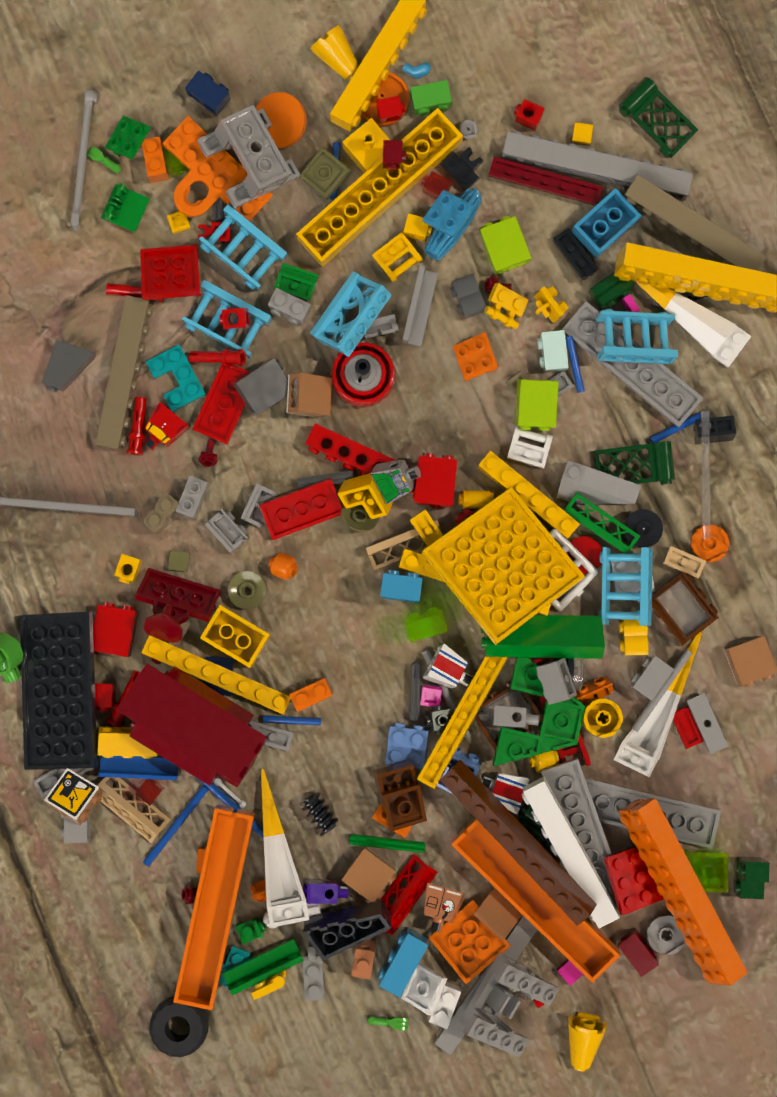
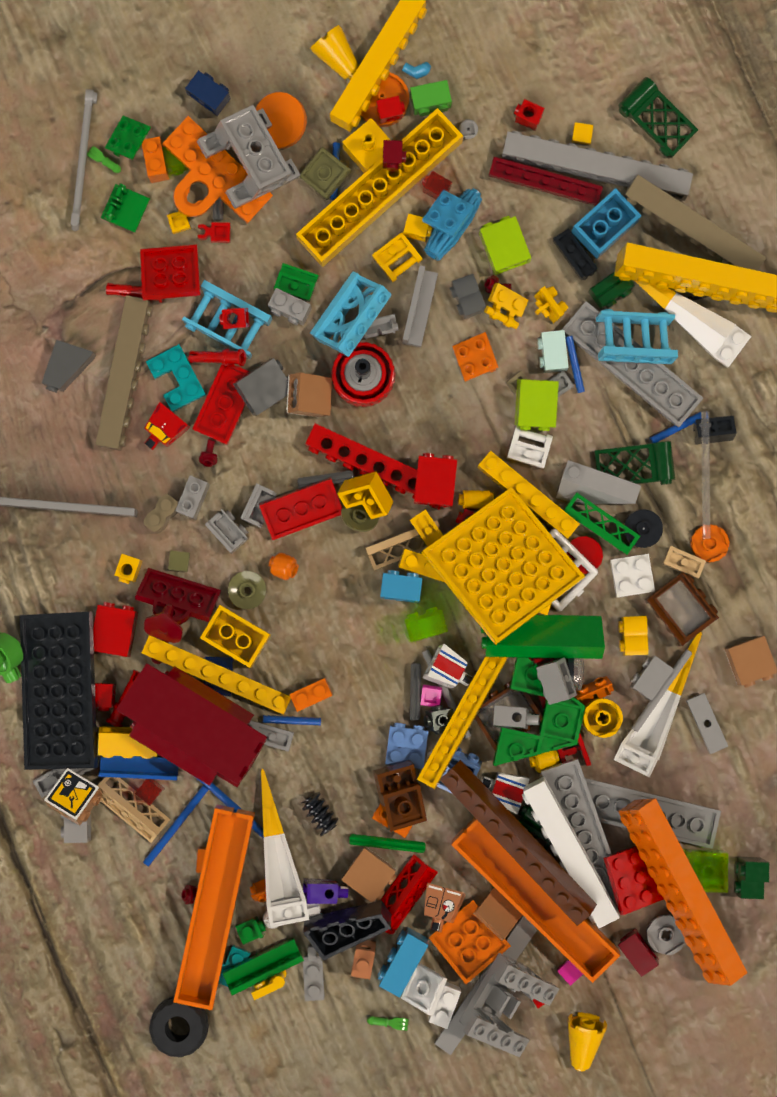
(136, 435): red pin -> none
(218, 782): white hinge -> none
(246, 229): medium azure fence -> none
(394, 479): torso -> none
(462, 168): black plate -> none
(629, 304): dark pink tile -> none
(644, 577): medium azure fence -> none
(687, 727): red tile -> none

